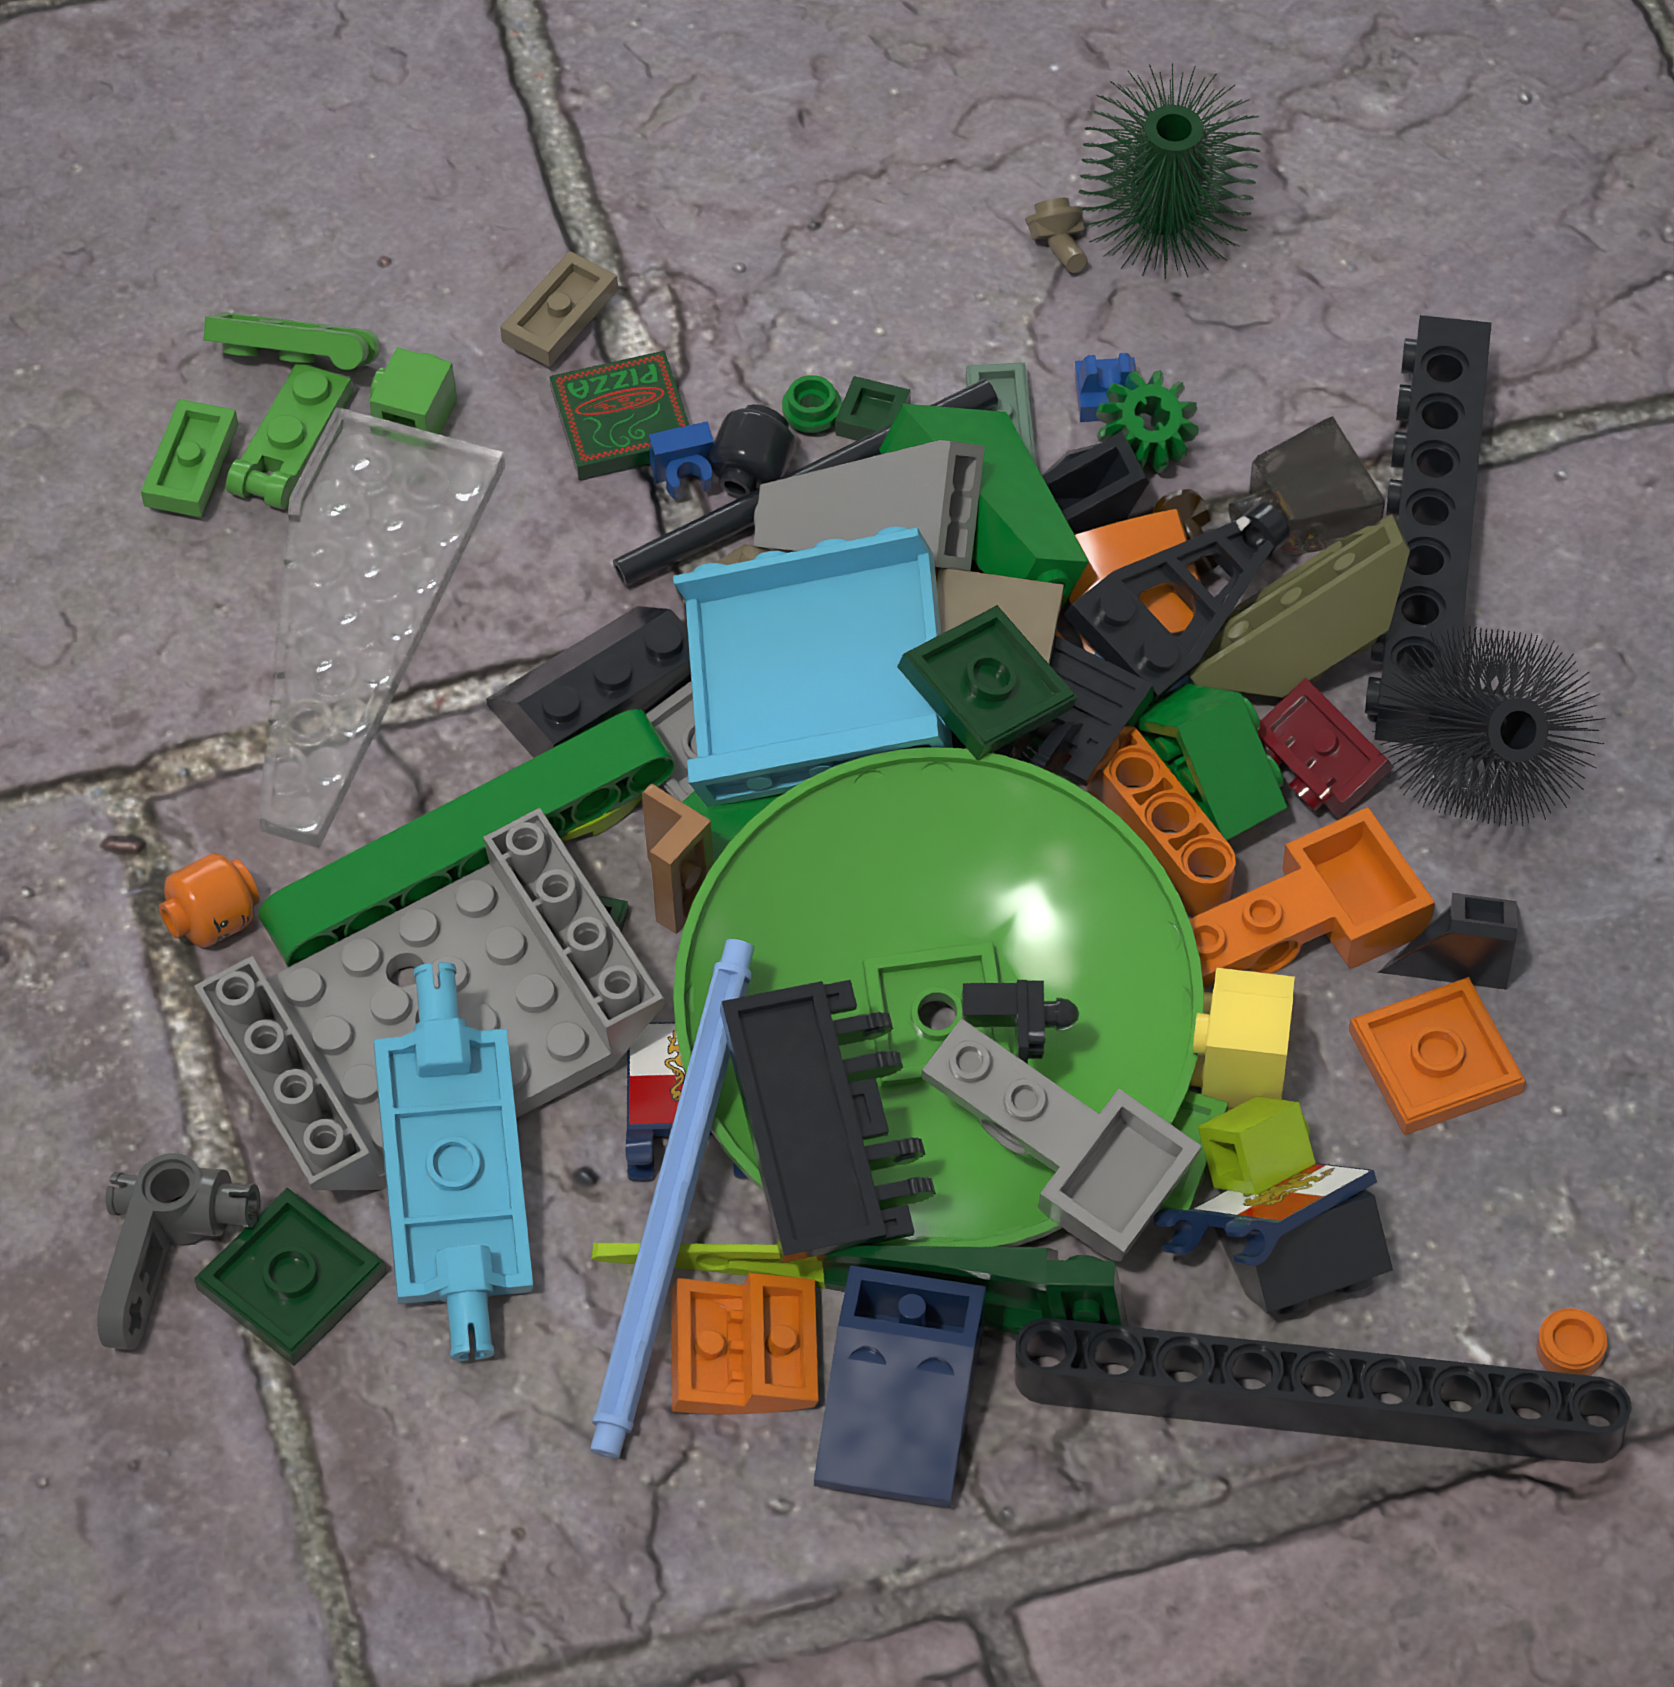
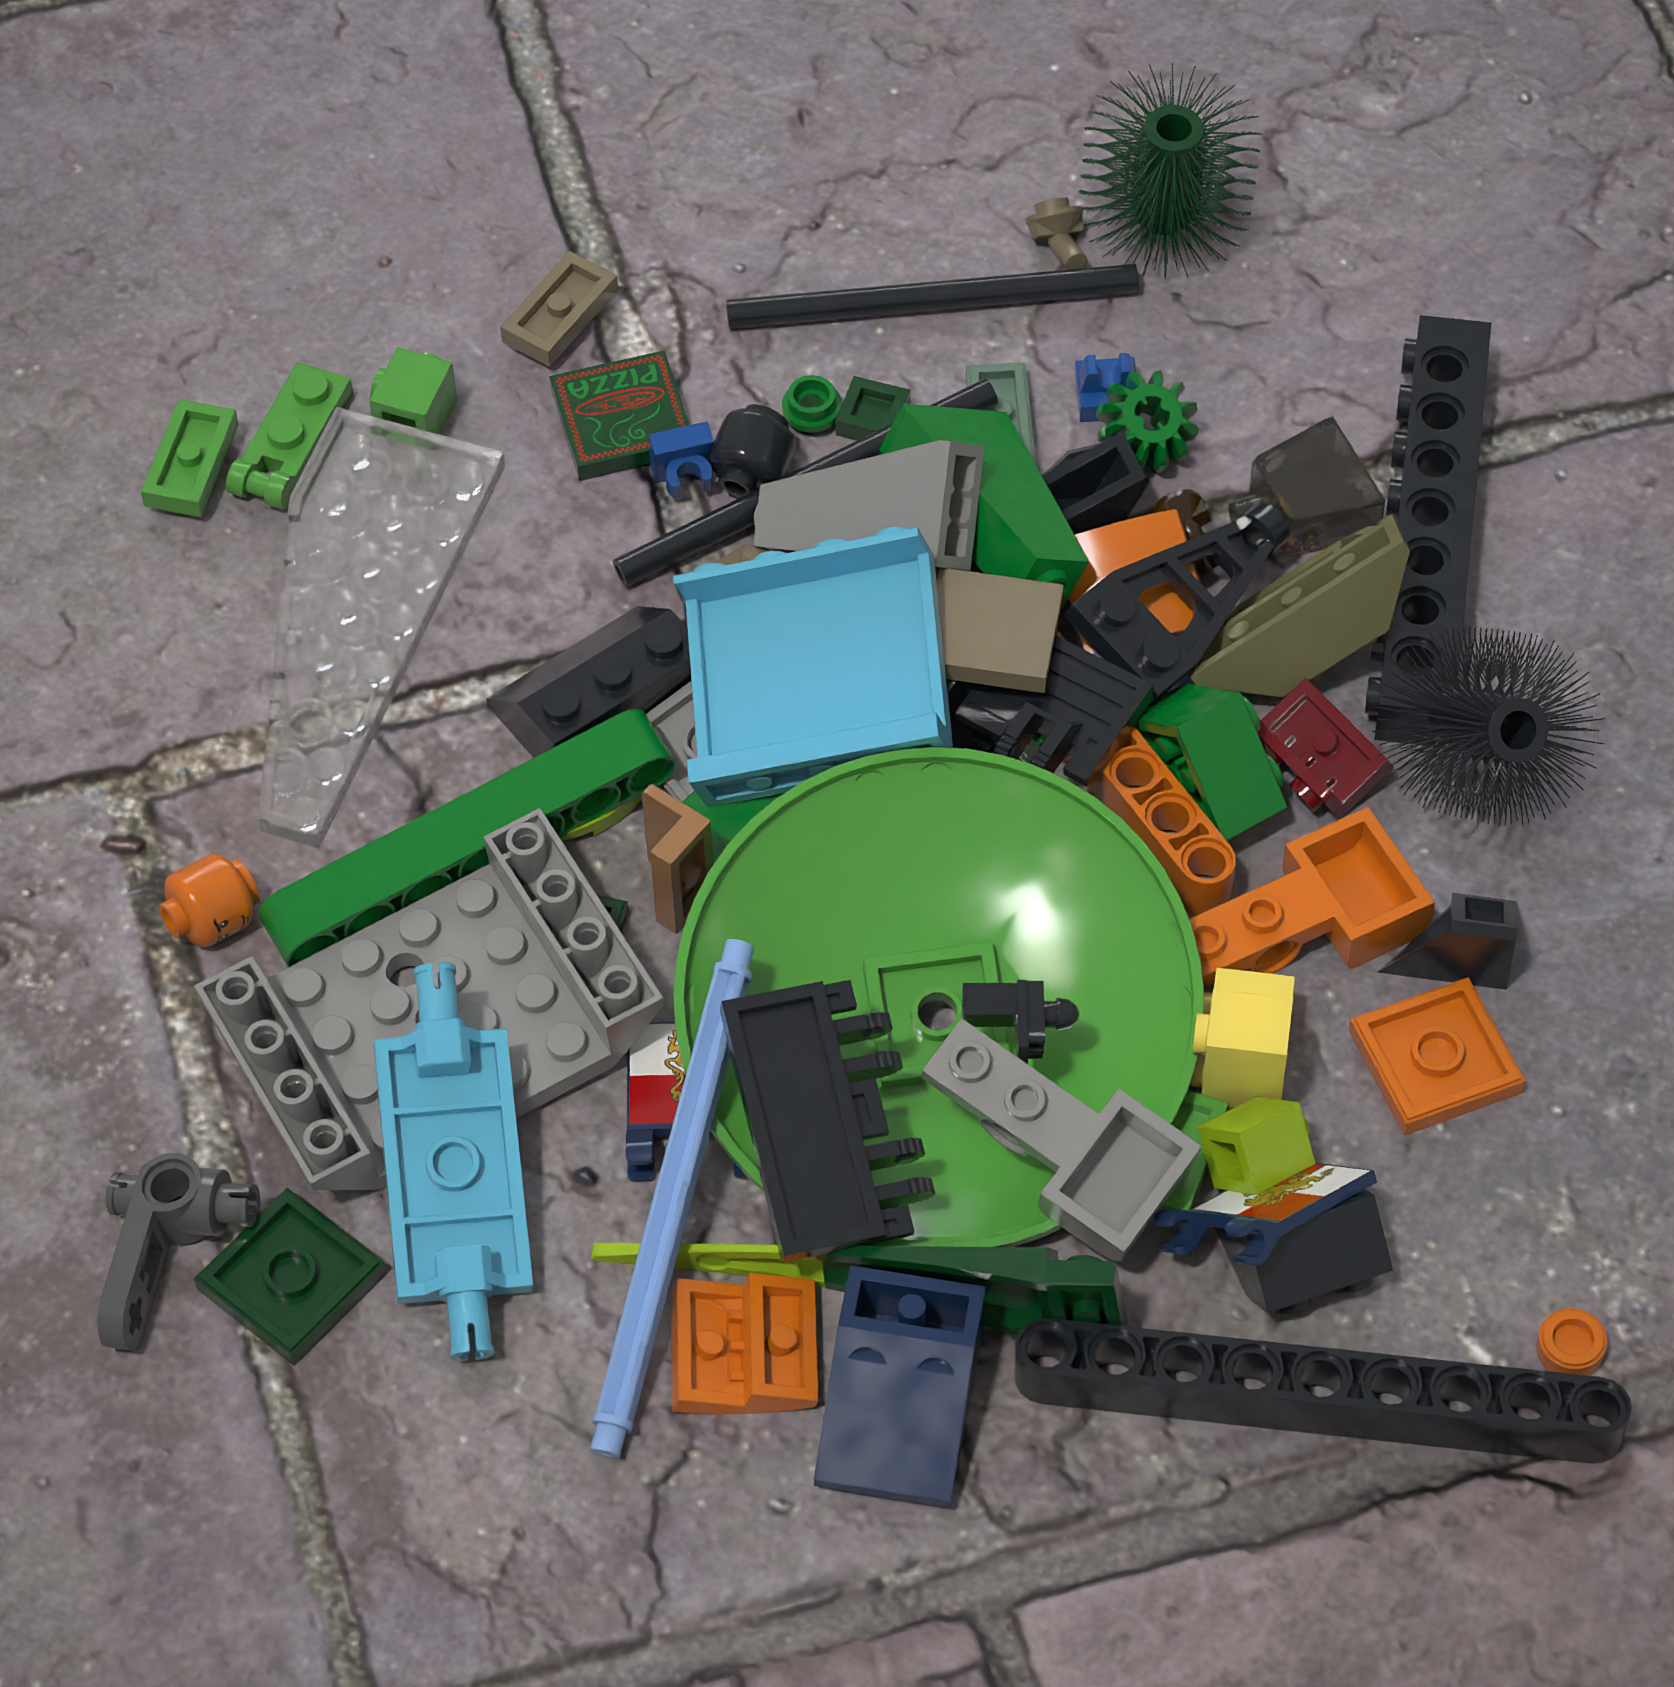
(295, 339): bright green plate -> none
(932, 296): none -> black piece
(987, 682): dark green tile -> none

